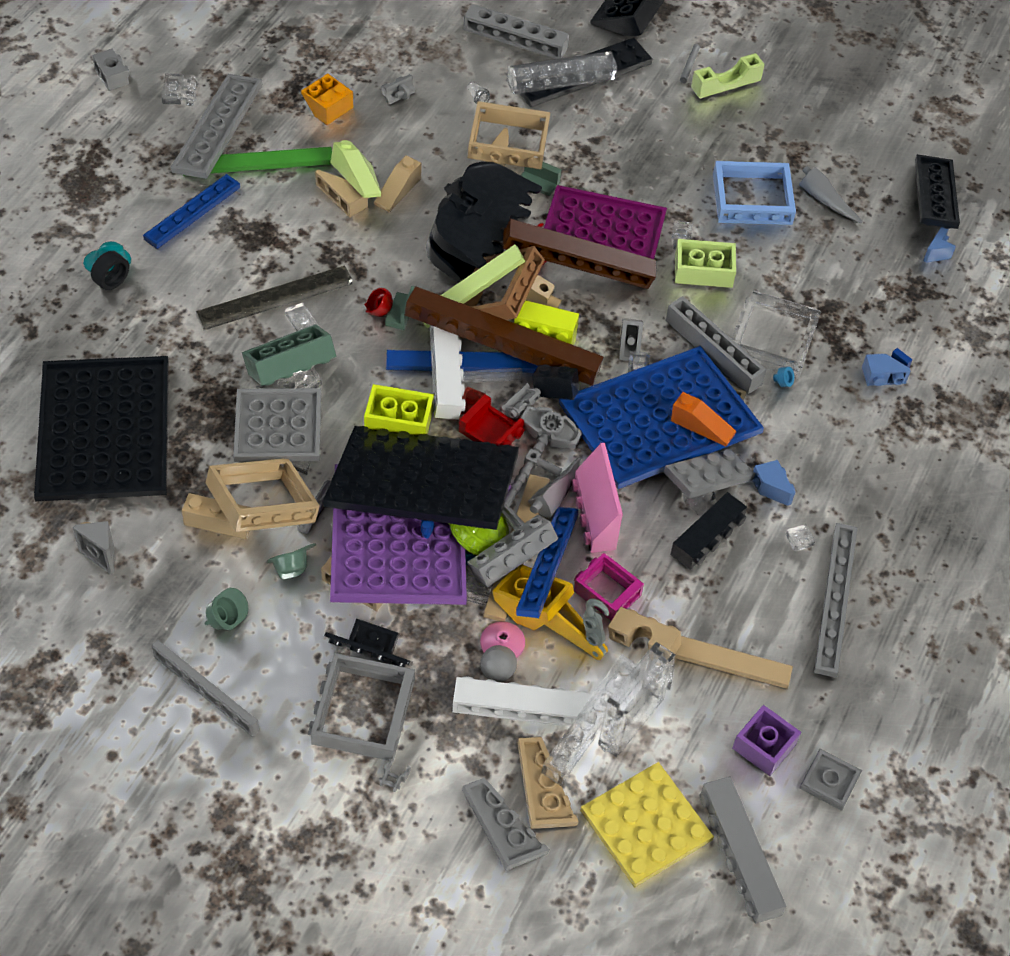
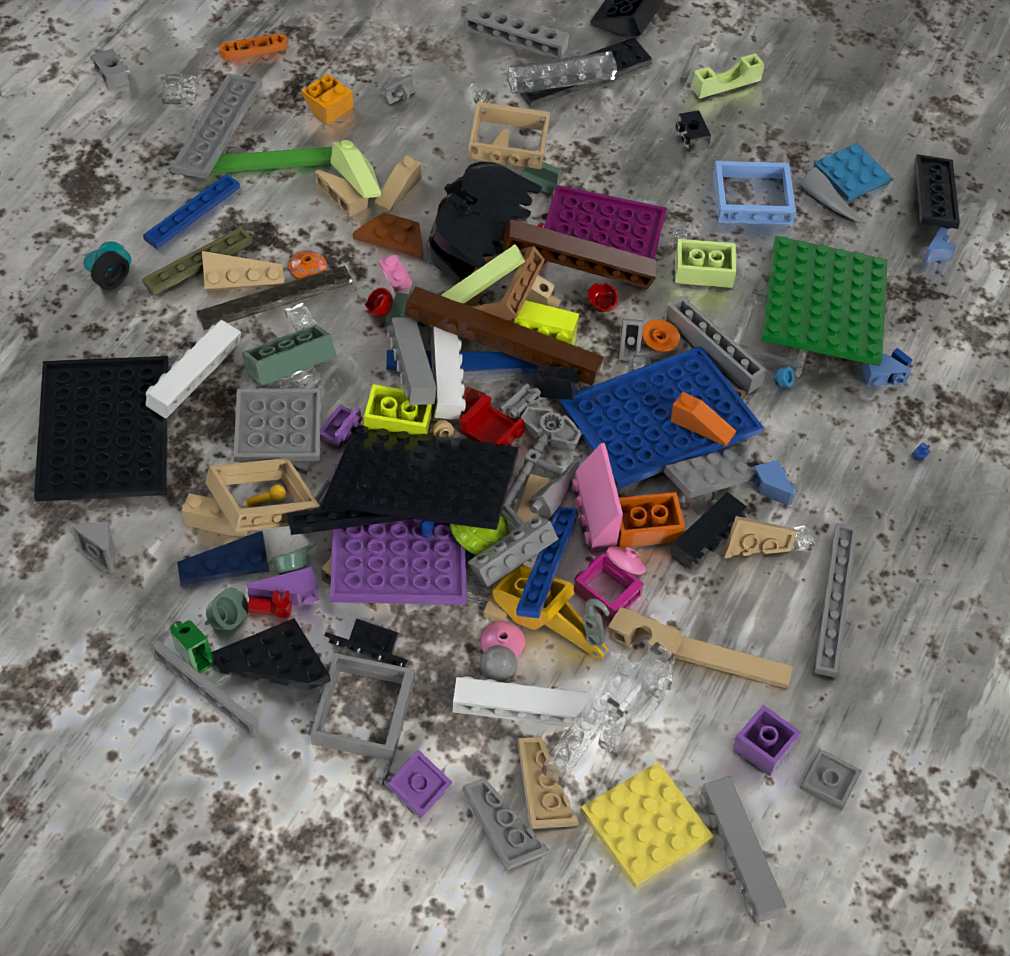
(187, 637): none -> green torso
(192, 368): none -> white brick
(193, 262): none -> olive plate
(226, 561): none -> dark blue wing
(228, 52): none -> orange beam
(233, 272): none -> tan wing
(274, 654): none -> black plate
(276, 493): none -> yellow bar
(279, 605): none -> red bar
(299, 583): none -> medium lavender slope
(306, 264): none -> orange dish
(332, 519): none -> black plate
(340, 425): none -> medium lavender bracket
(393, 234): none -> dark orange wing
(395, 273): none -> bright pink plate
(412, 361): none -> light grey brick
(419, 783): none -> medium lavender plate
(443, 428): none -> tan plate
(602, 297): none -> red hair
(626, 559): none -> bright pink dish
(650, 520): none -> orange brick
(660, 335): none -> orange dish
(693, 131): none -> black brick
(756, 536): none -> tan wing
(826, 301): none -> green plate
(852, 172): none -> dark azure plate
(921, 451): none -> blue plate

